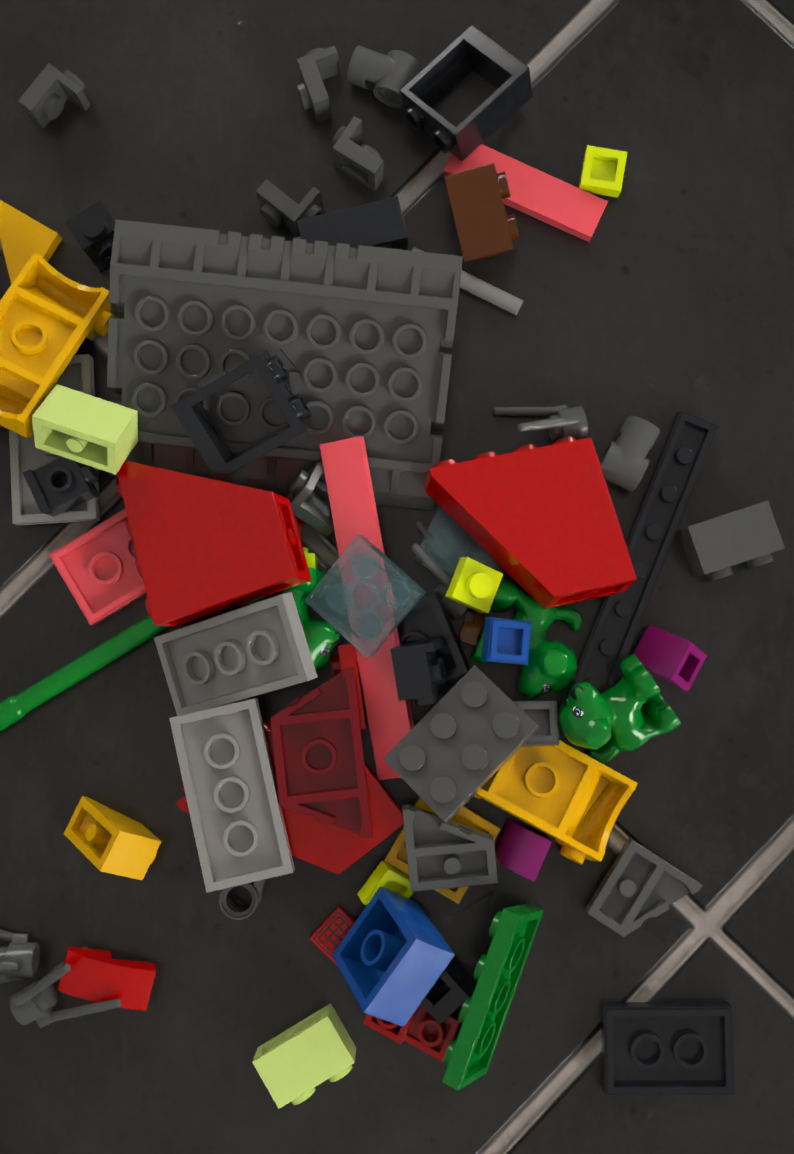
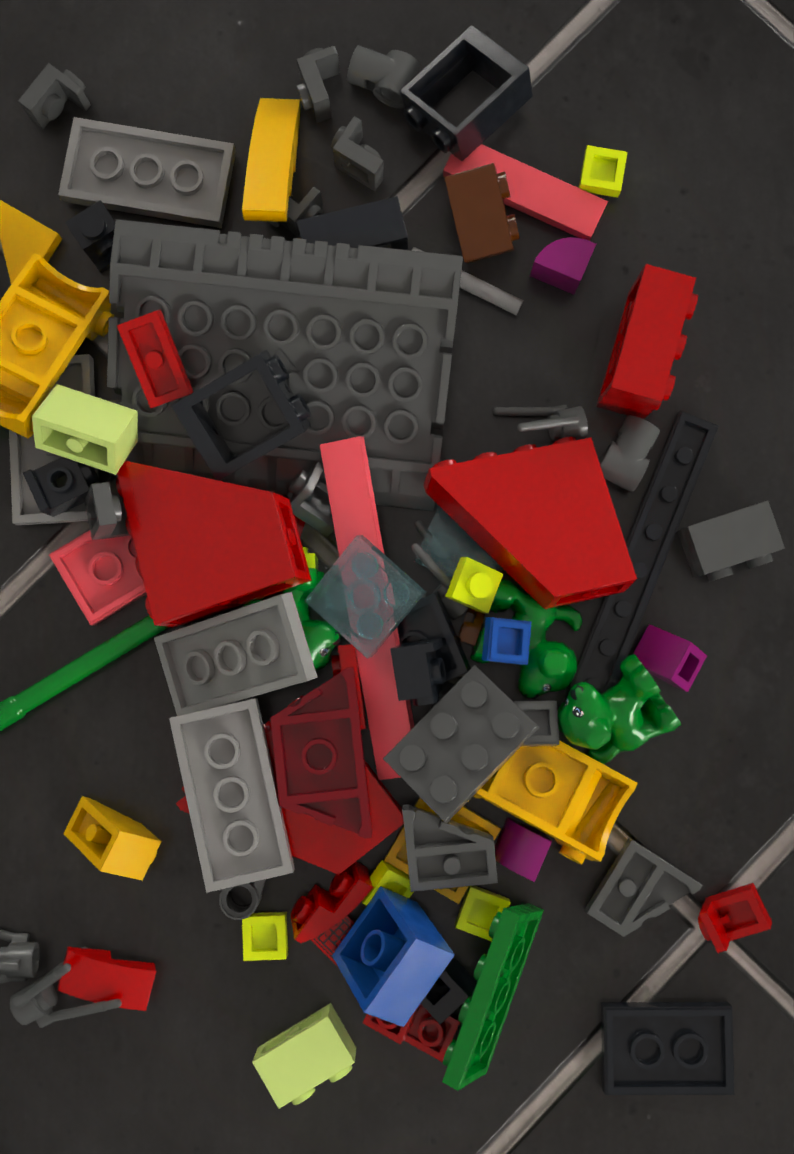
(105, 512): none -> dark grey bracket
(147, 172): none -> light grey plate
(155, 358): none -> red plate
(265, 936): none -> neon yellow plate
(271, 160): none -> yellow slope
(325, 909): none -> red slope
(479, 911): none -> neon yellow plate
(563, 263): none -> magenta brick
(648, 342): none -> red brick
(733, 916): none -> red bracket

